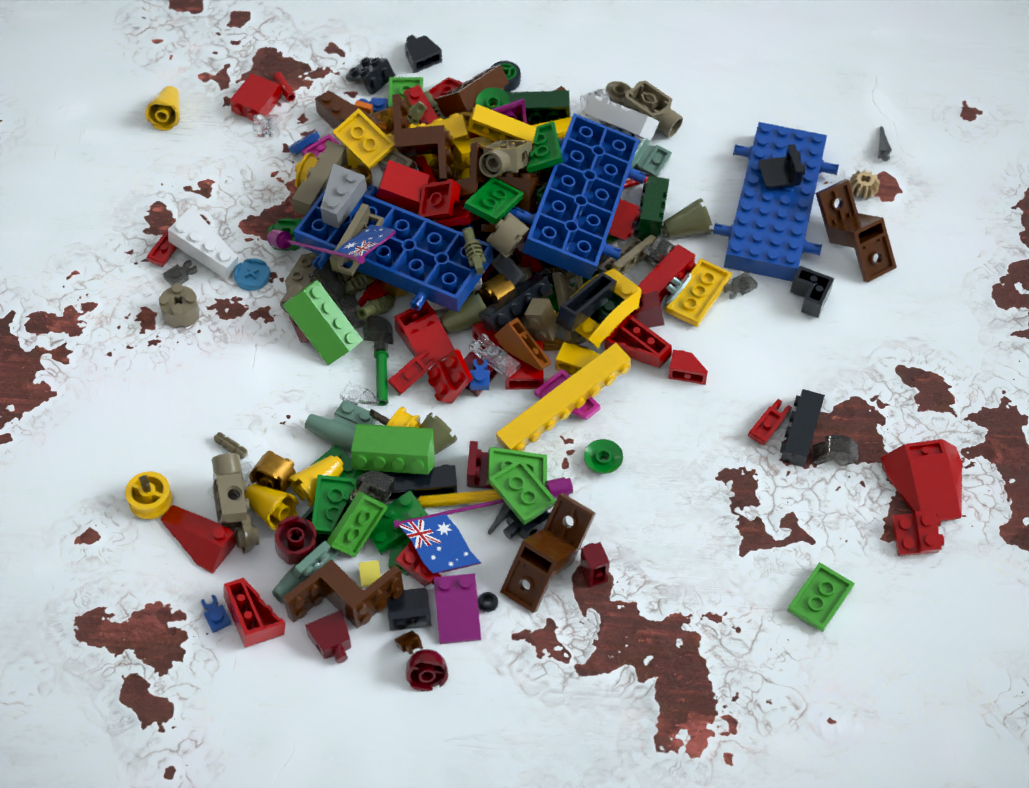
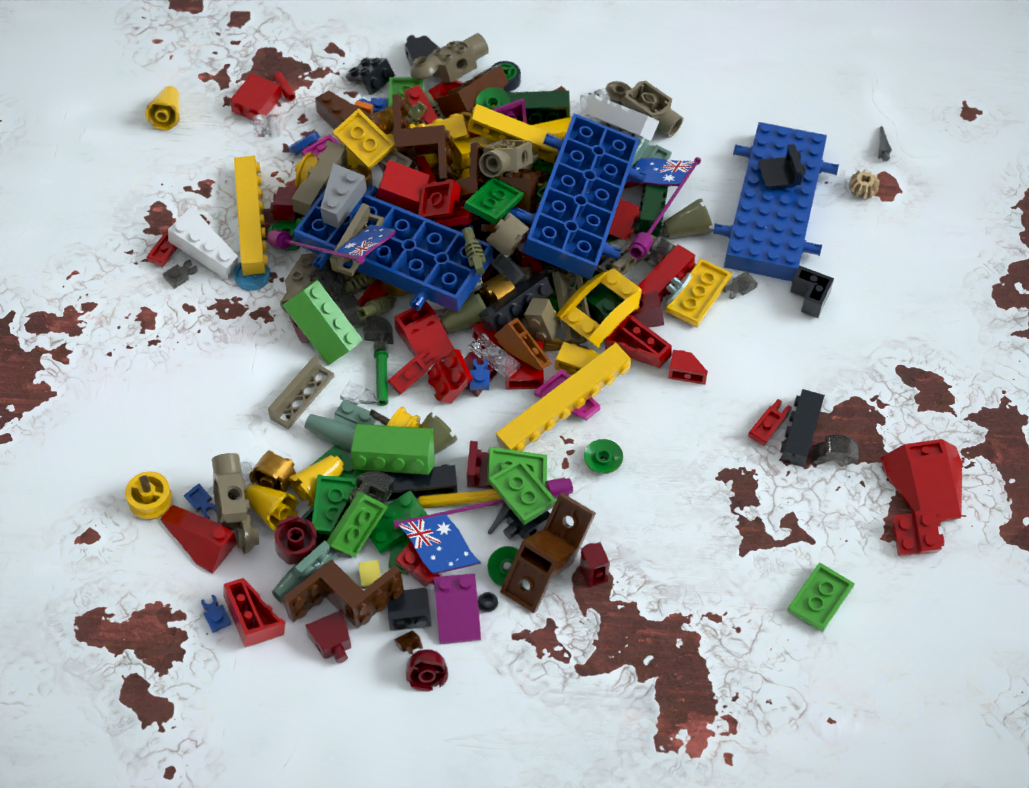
(179, 306): dark tan brick -> none
(199, 499): none -> blue plate
(230, 445): dark tan axle -> none
(249, 215): none -> yellow brick
(282, 204): none -> dark red brick
(294, 390): none -> dark tan fence
(451, 60): none -> dark tan brick
(496, 561): none -> green dish
(546, 148): green wing -> none
(586, 302): black brick -> none
(659, 173): none -> flag
(856, 230): reddish brown bracket -> none

